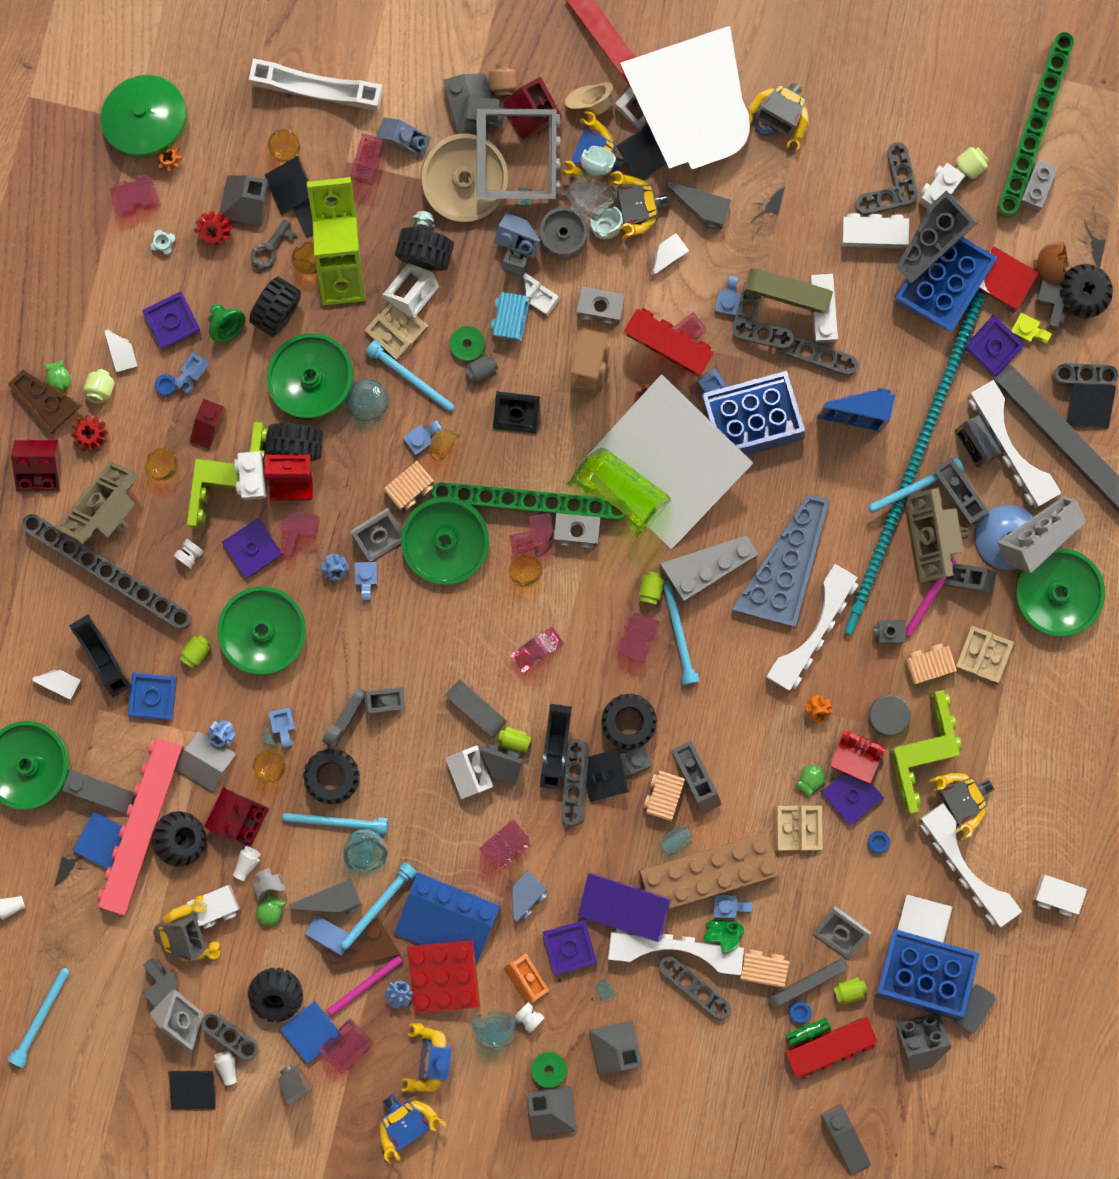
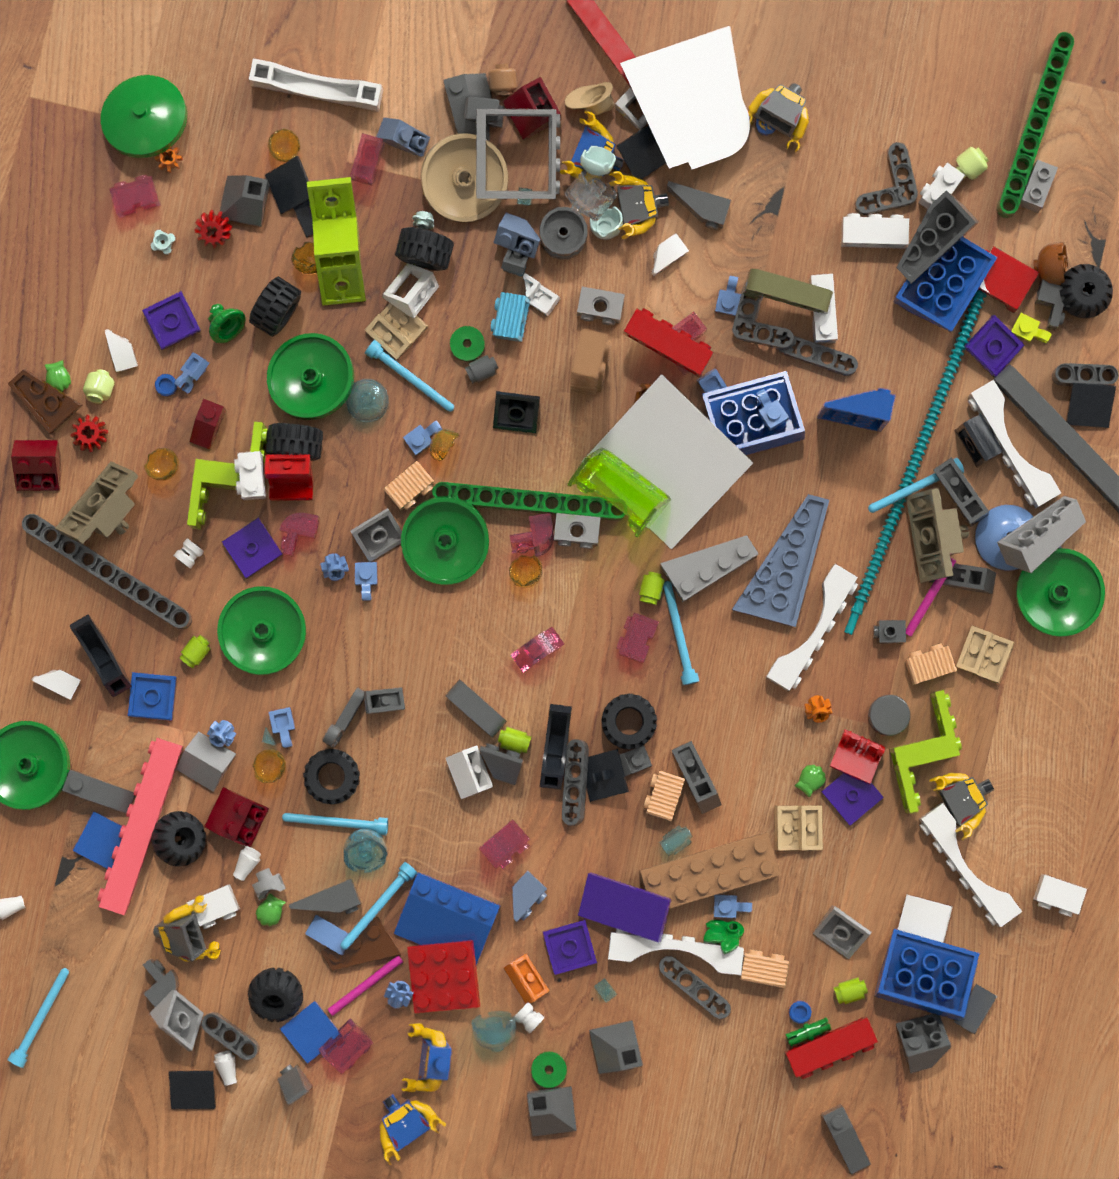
(283, 229): dark grey piece -> none
(771, 412): none -> medium blue plate
(808, 982): dark grey beam -> none
(878, 842): blue tile -> none

